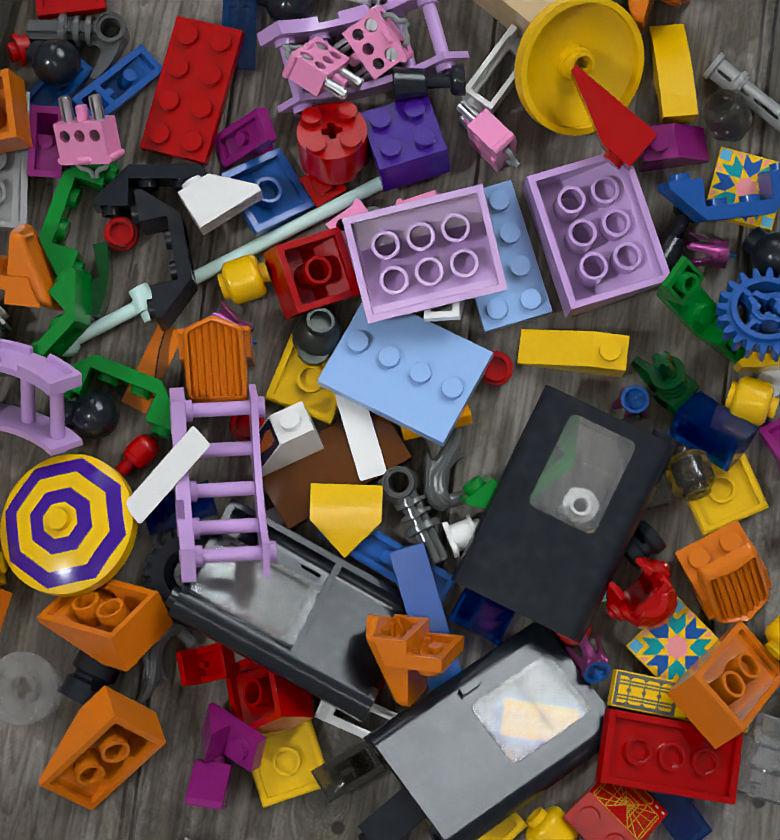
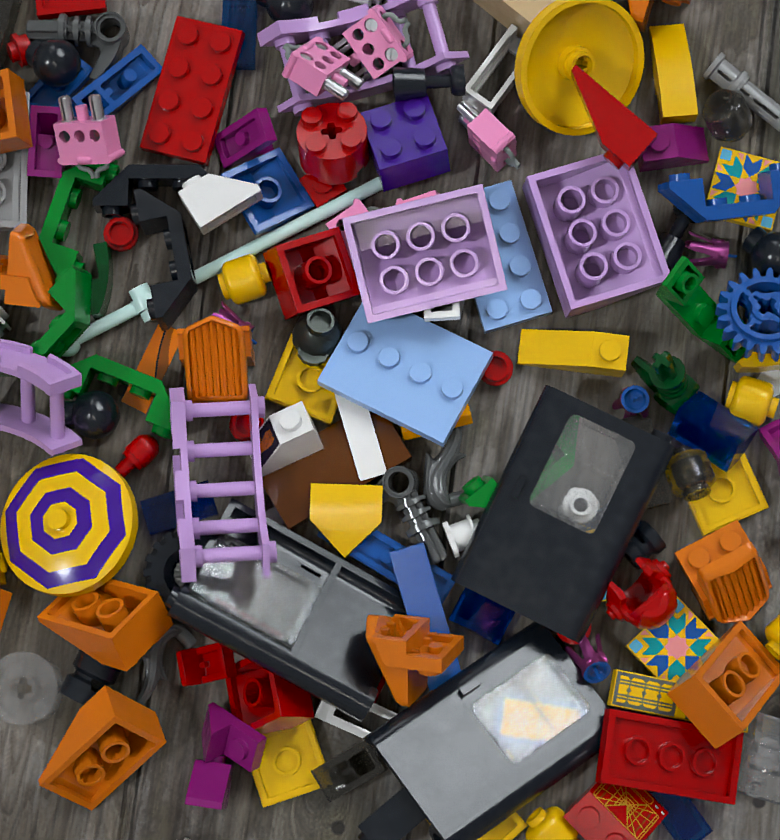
(167, 474): white sticker -> none

